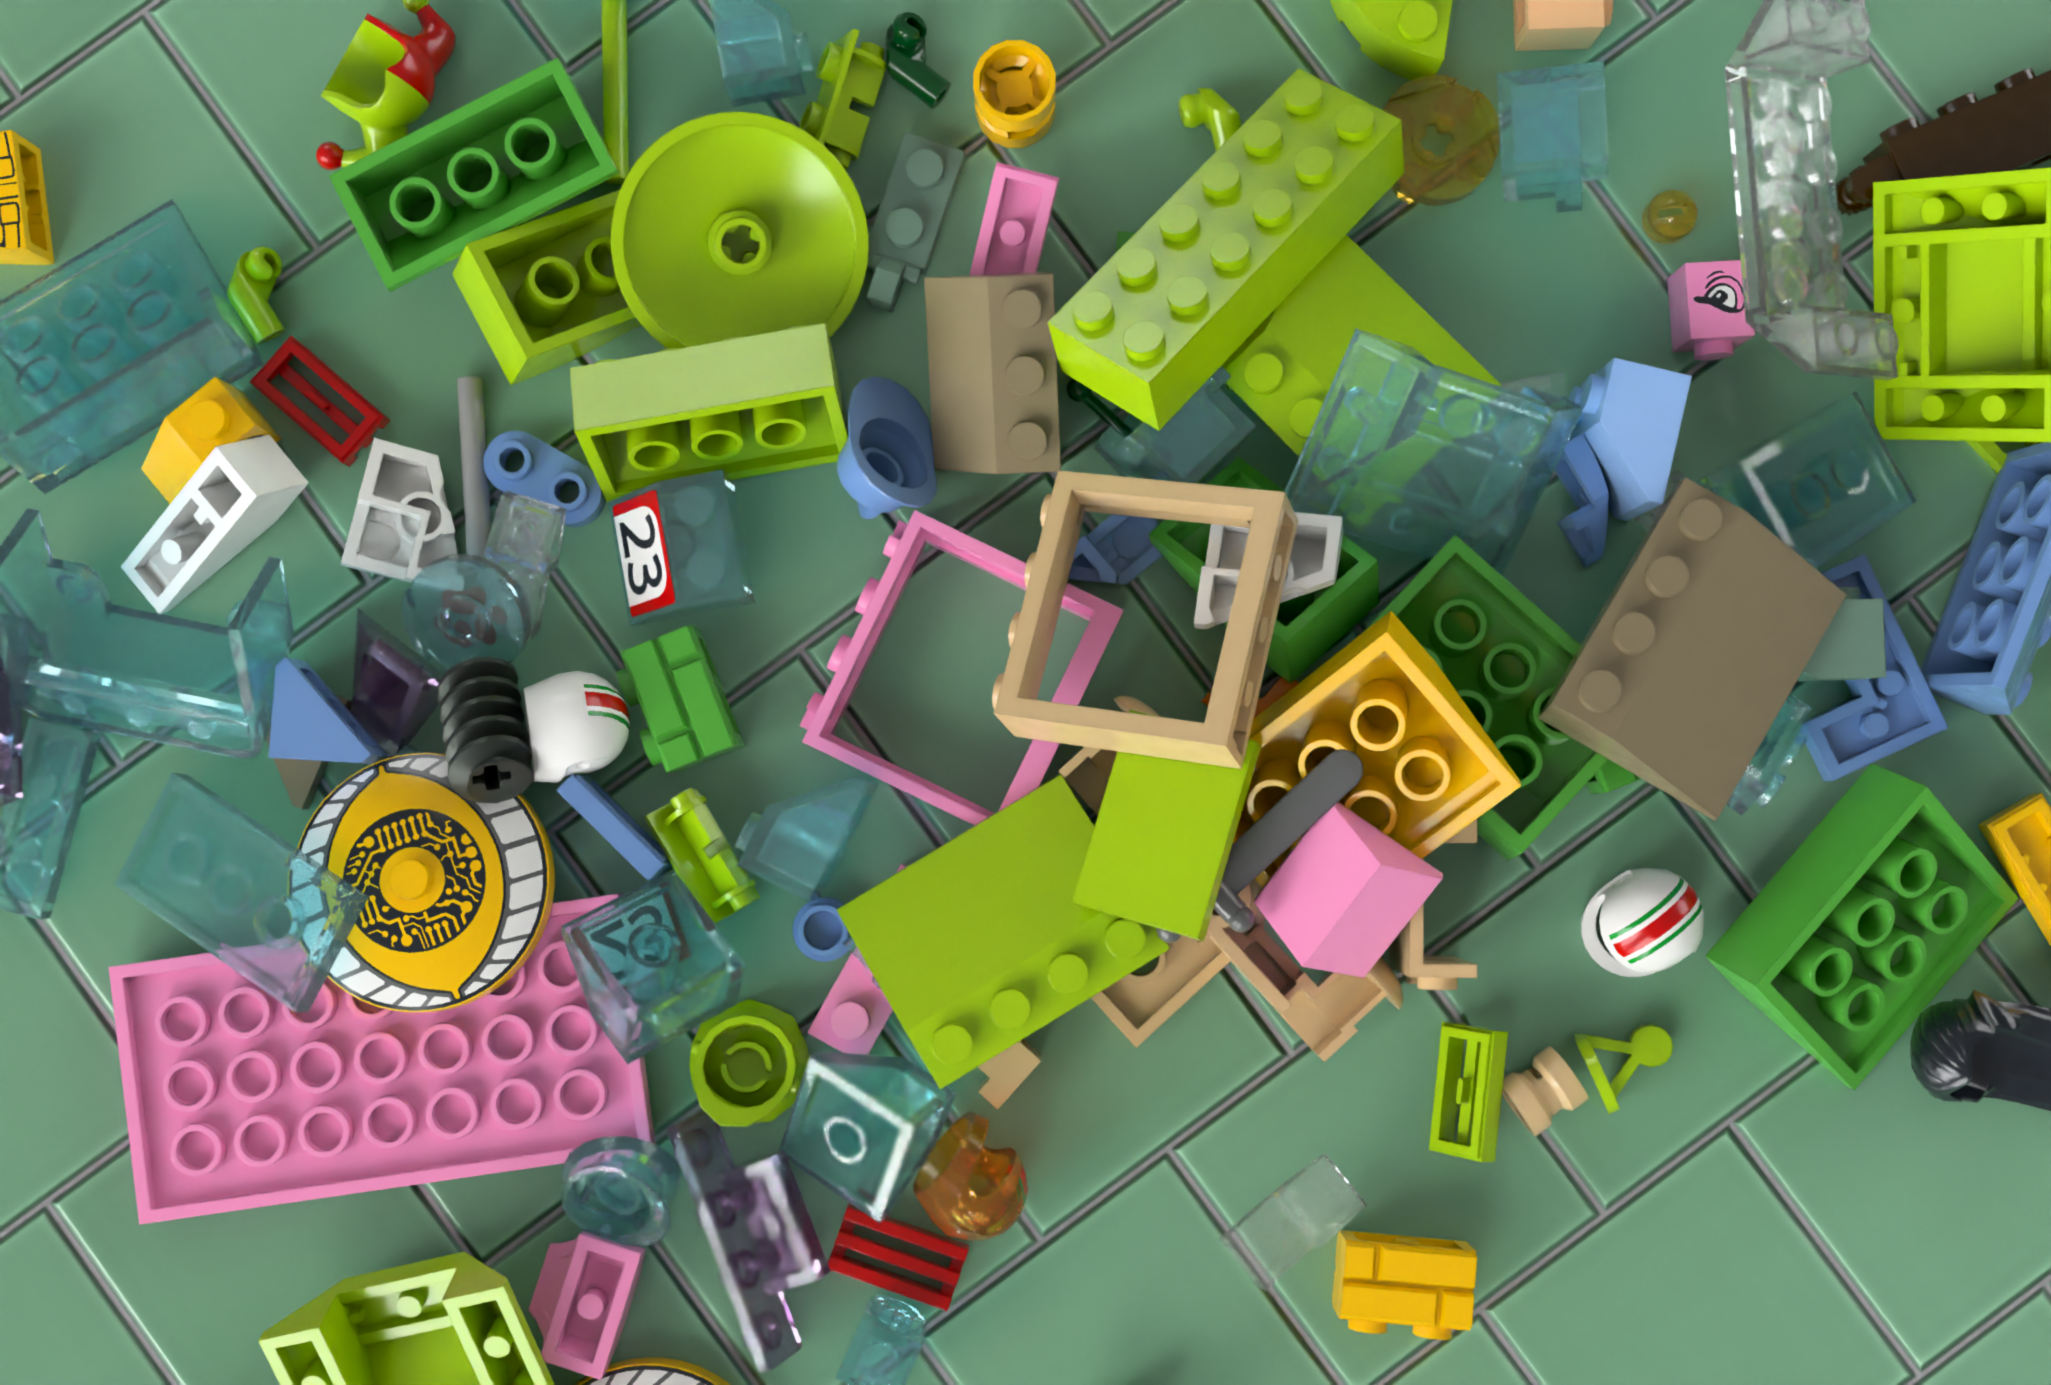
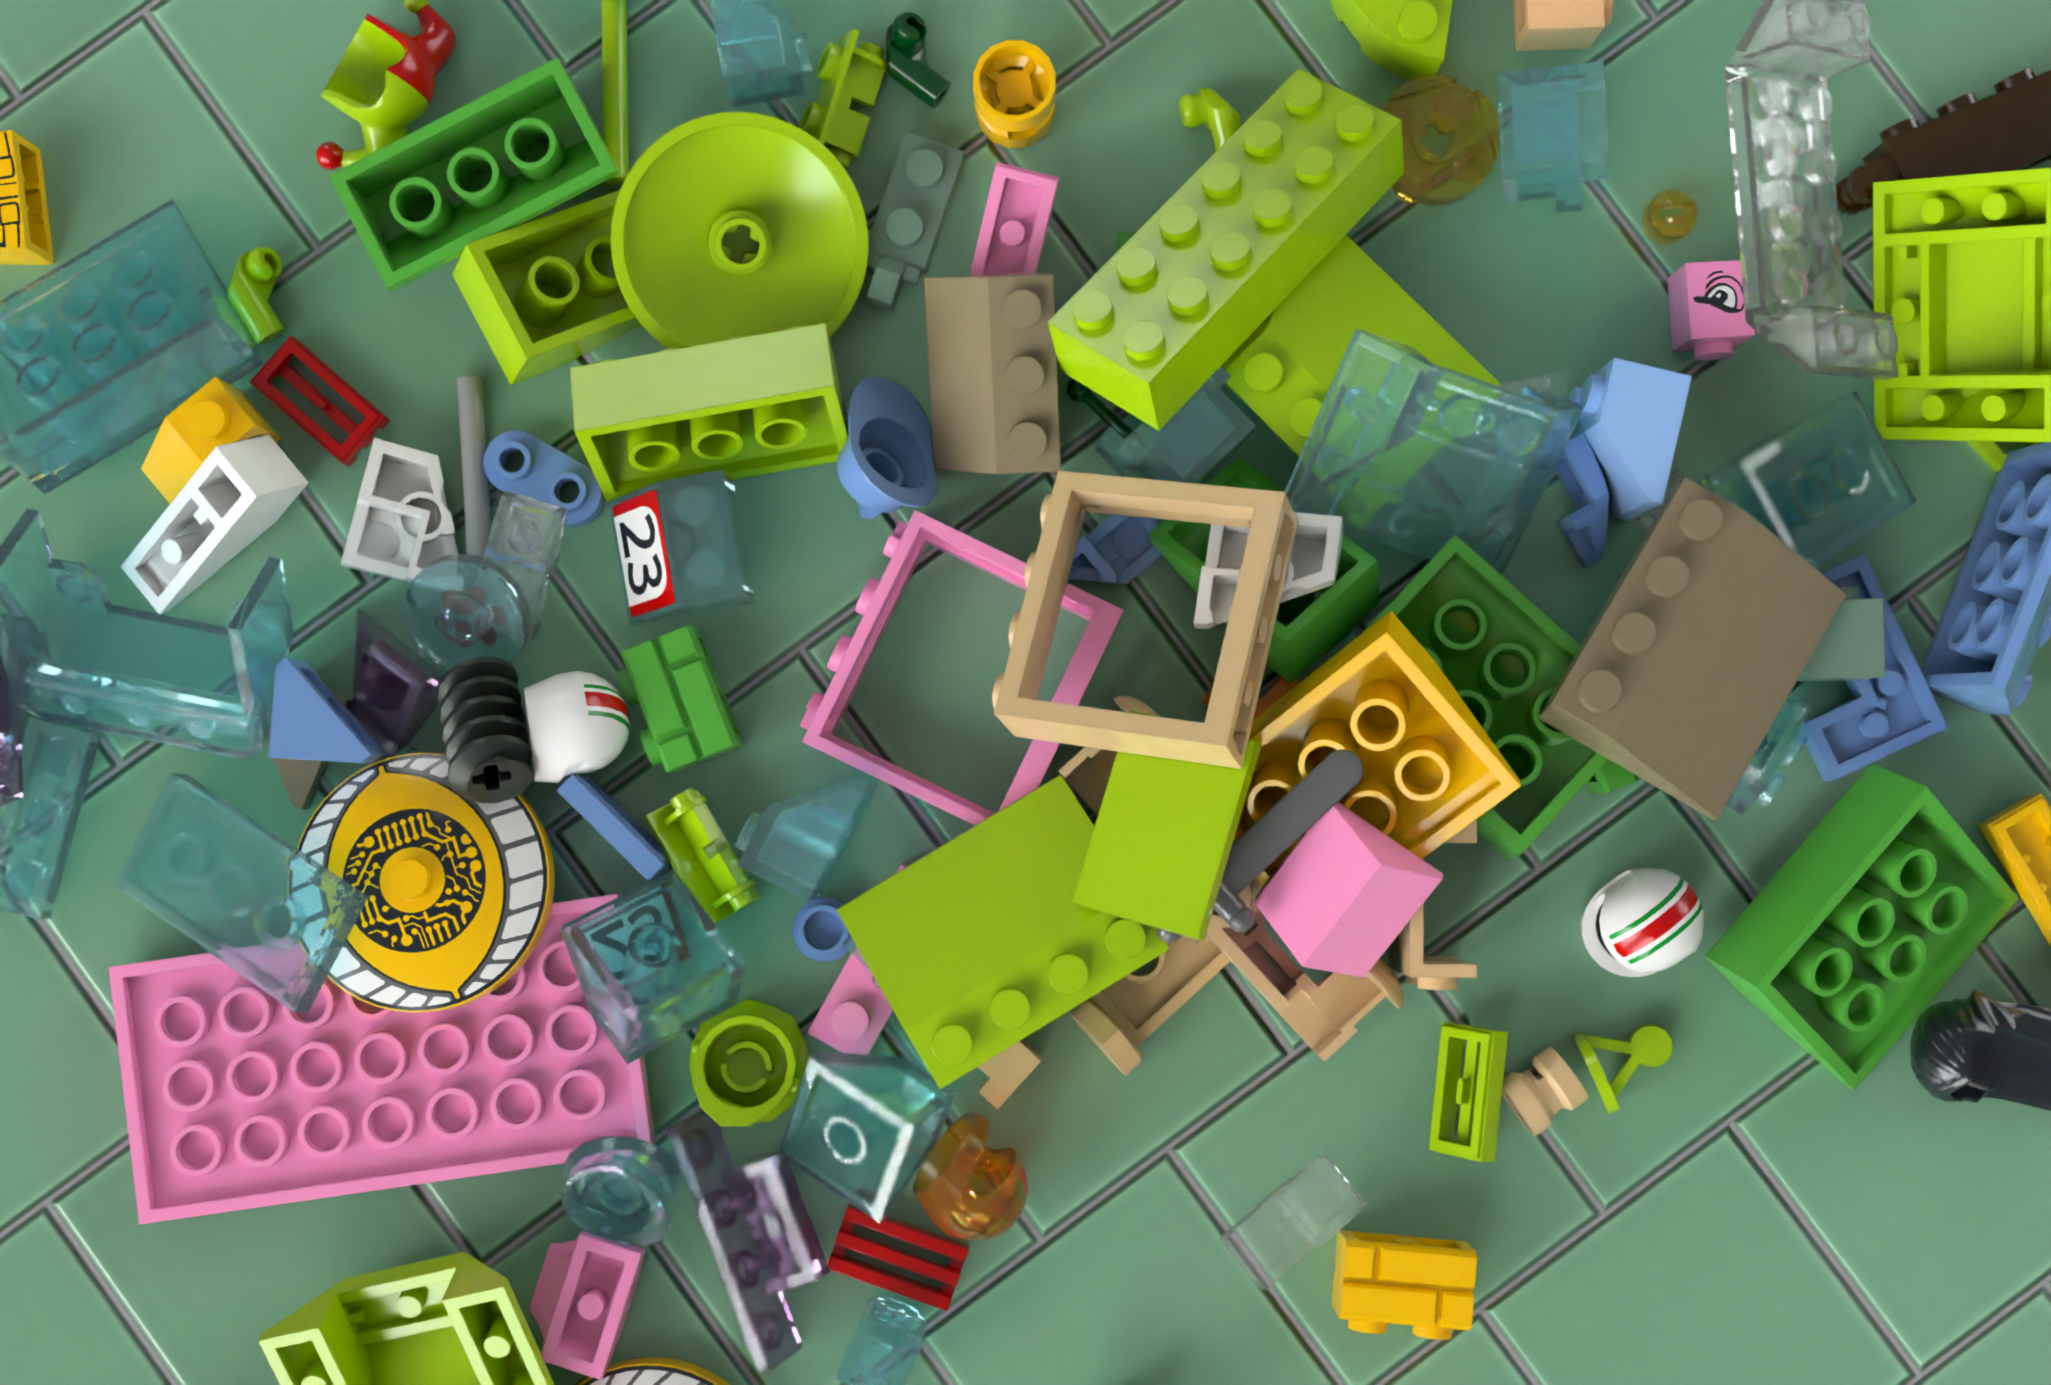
(1107, 1036): none -> tan tile

